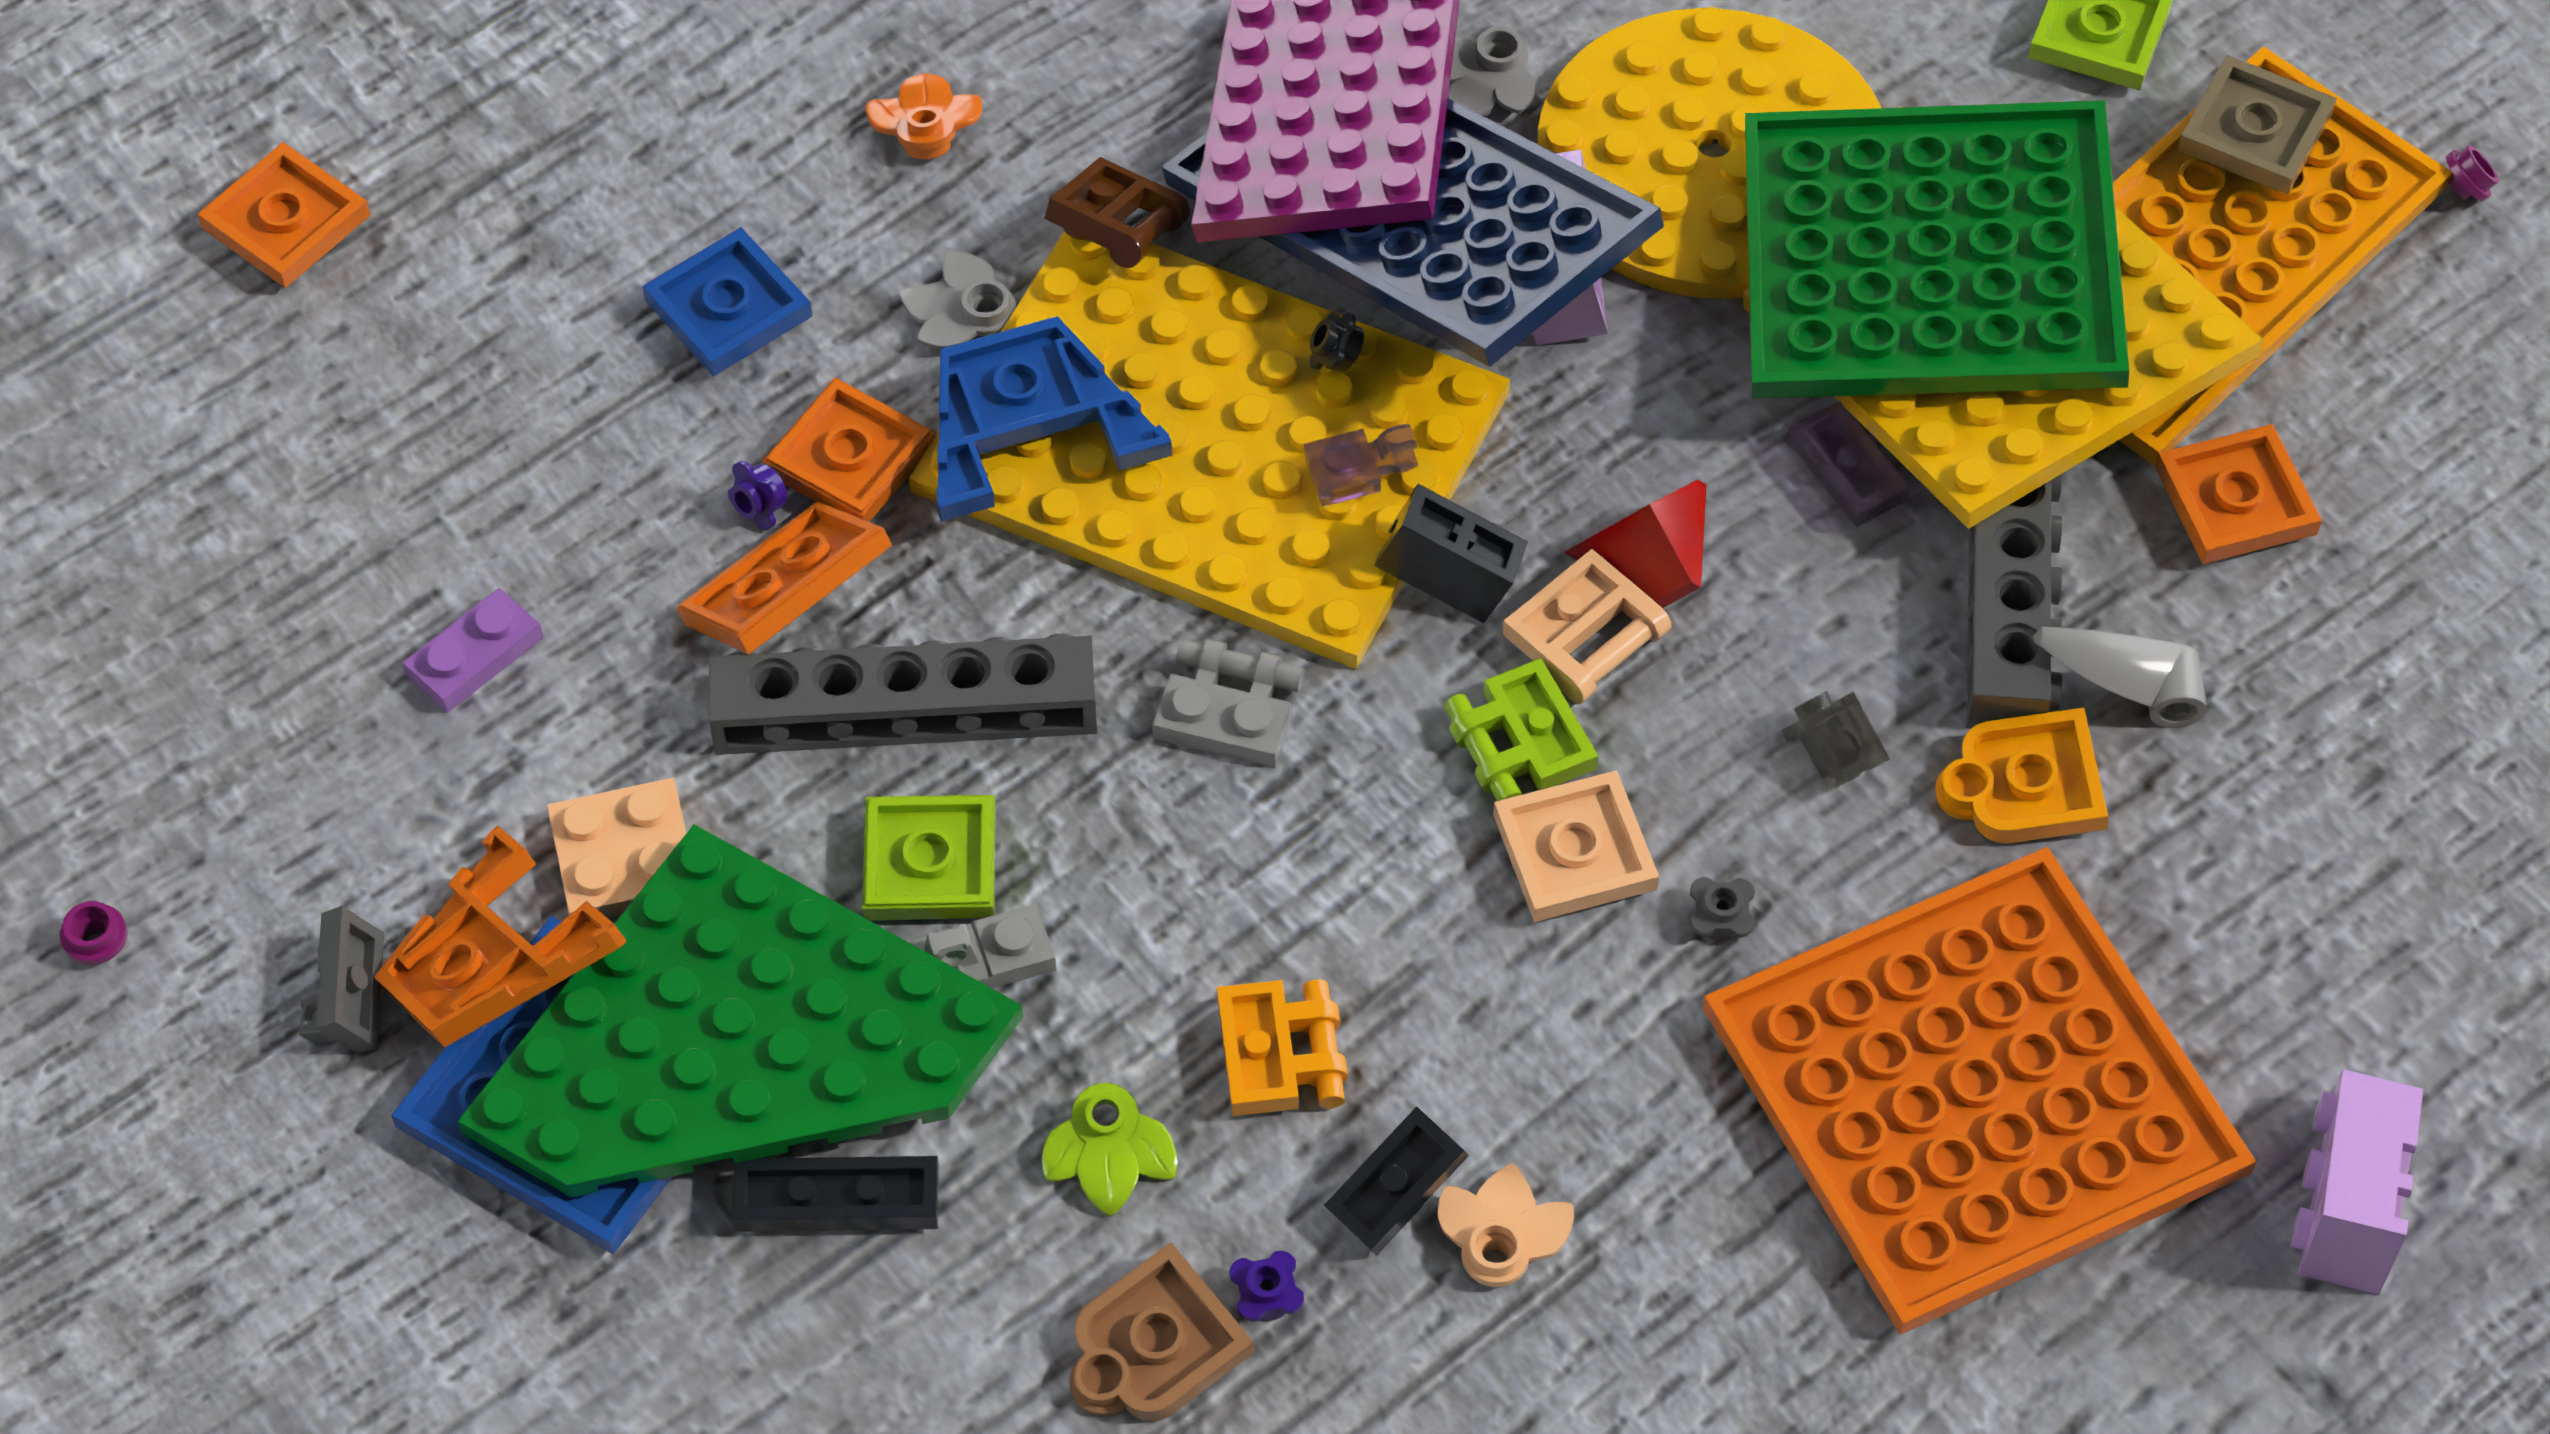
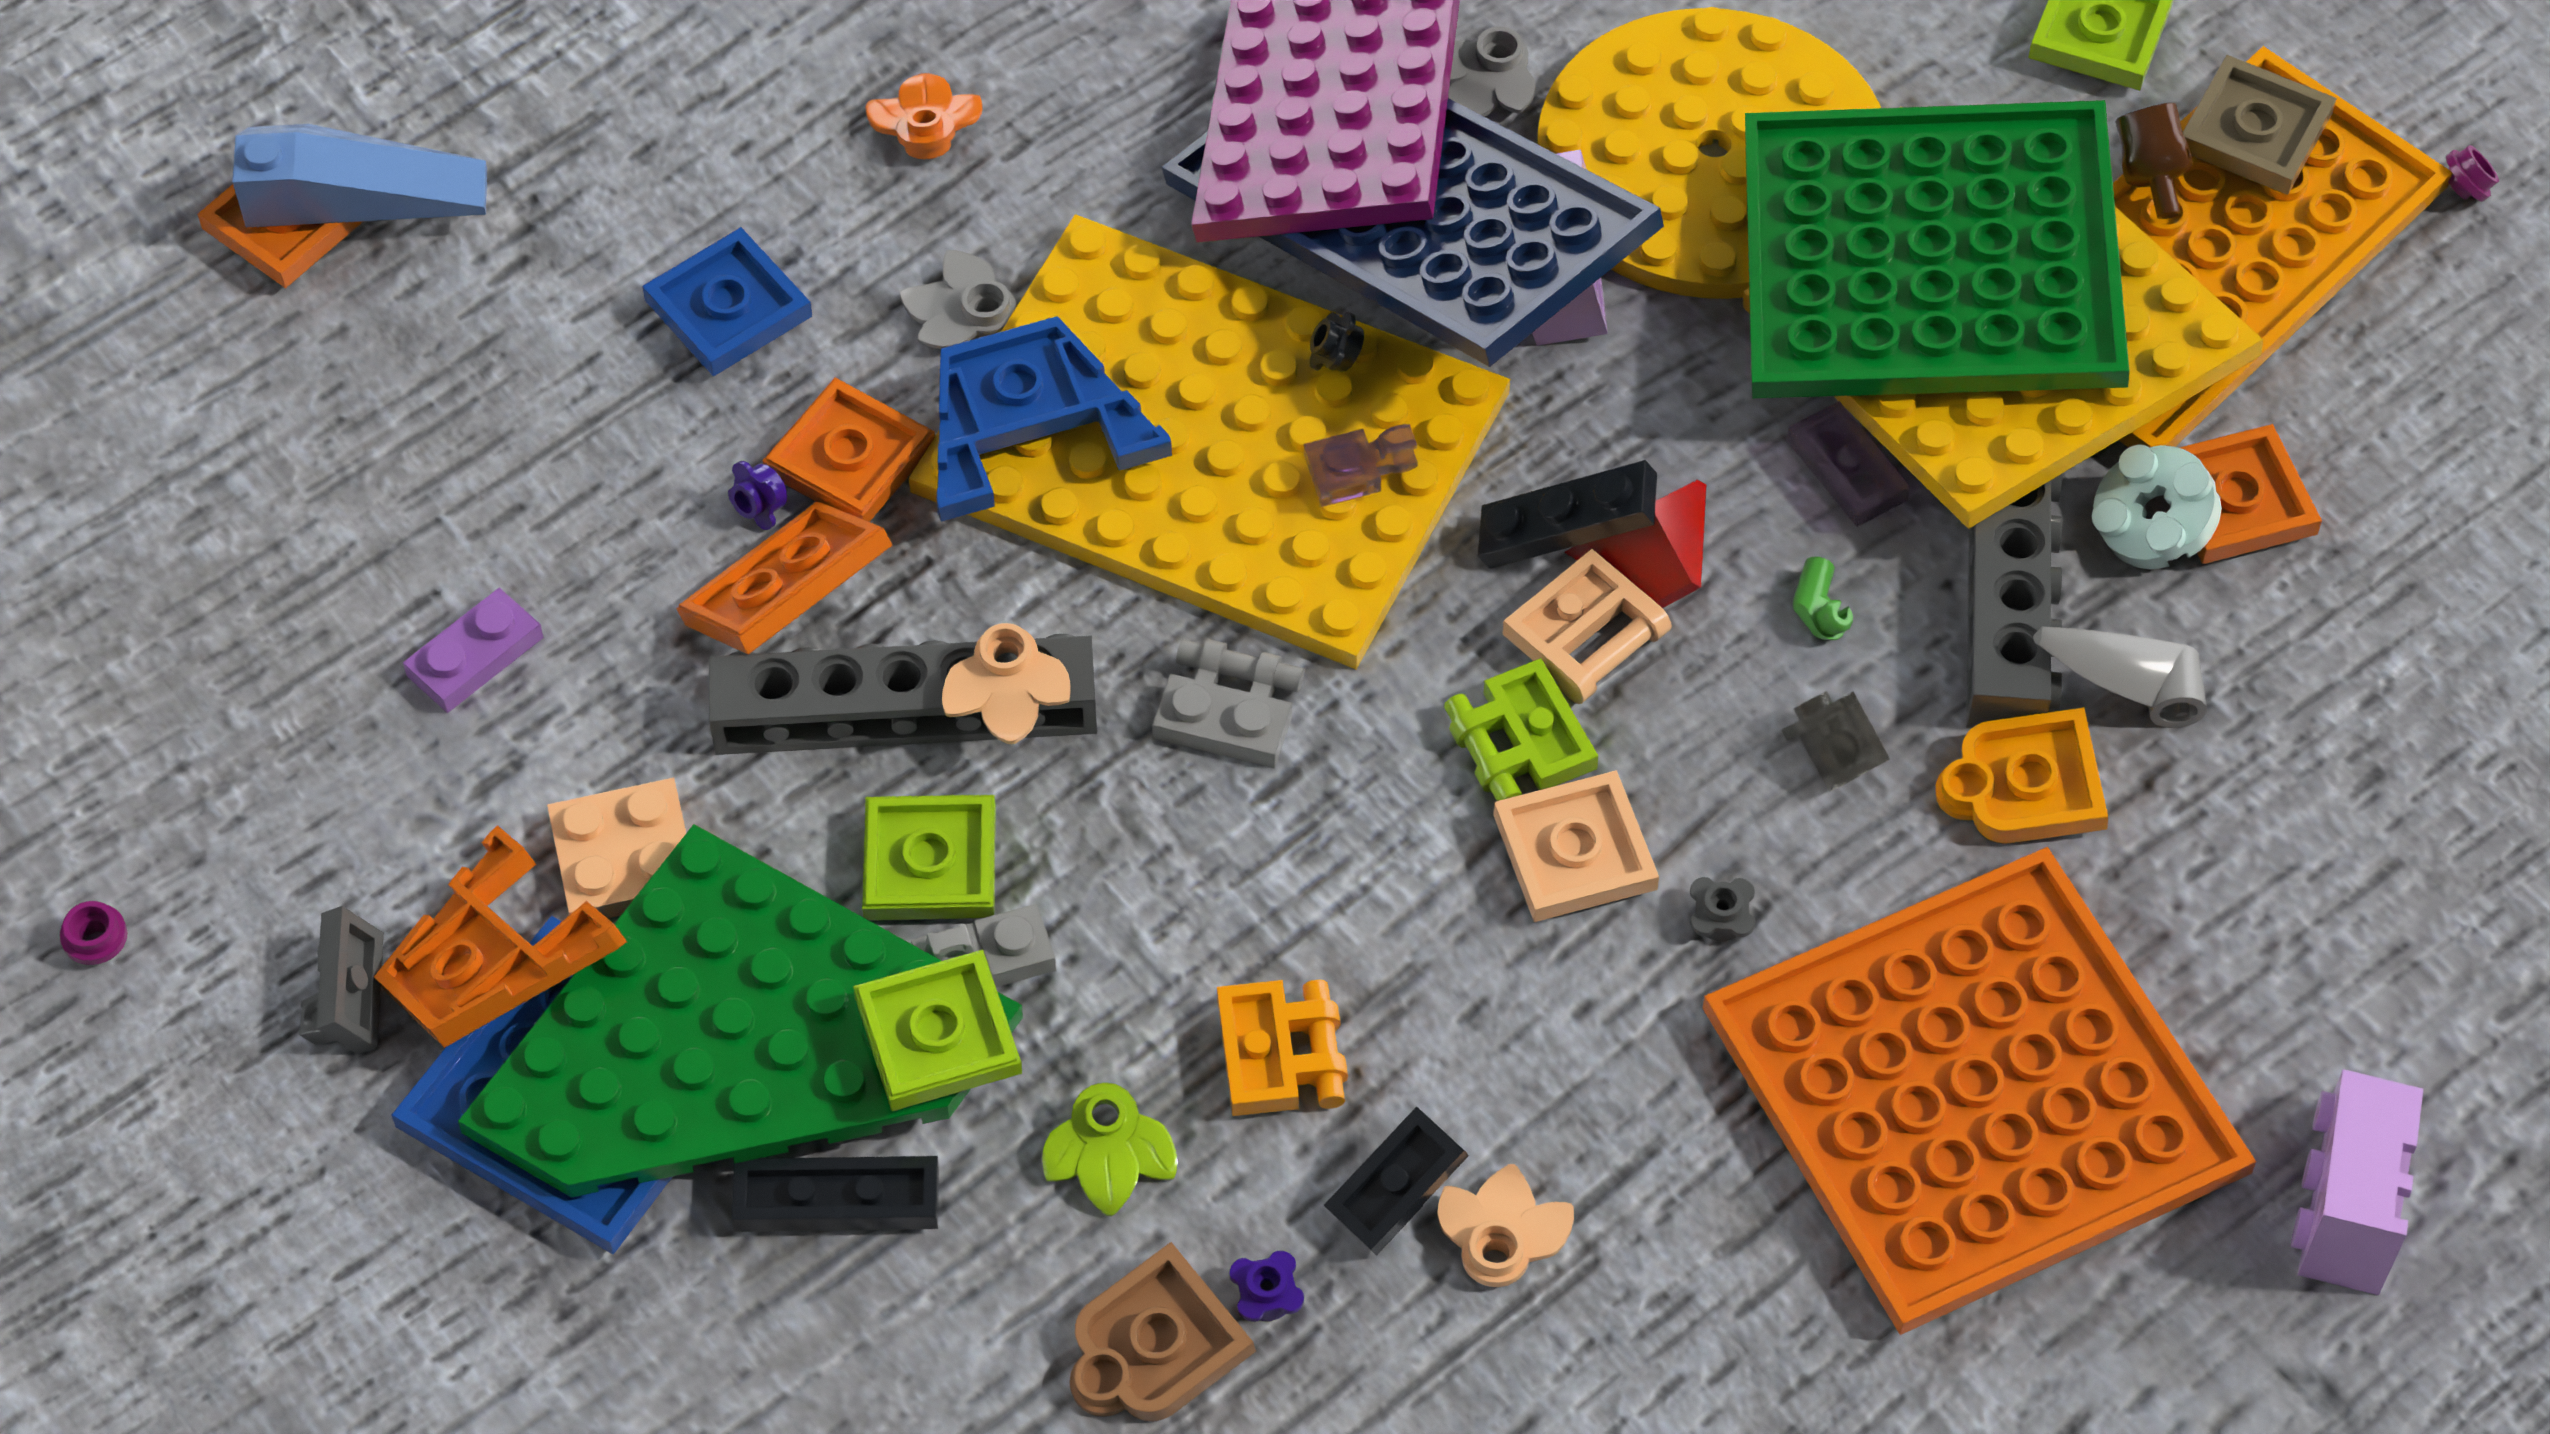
(341, 176): none -> medium blue wedge
(937, 1030): none -> lime plate
(1008, 691): none -> light nougat plate
(1103, 197): reddish brown plate -> none
(1451, 553): black hinge -> none
(1567, 514): none -> black plate
(1815, 607): none -> bright green arm
(2155, 153): none -> reddish brown piece
(2167, 536): none -> light aqua plate

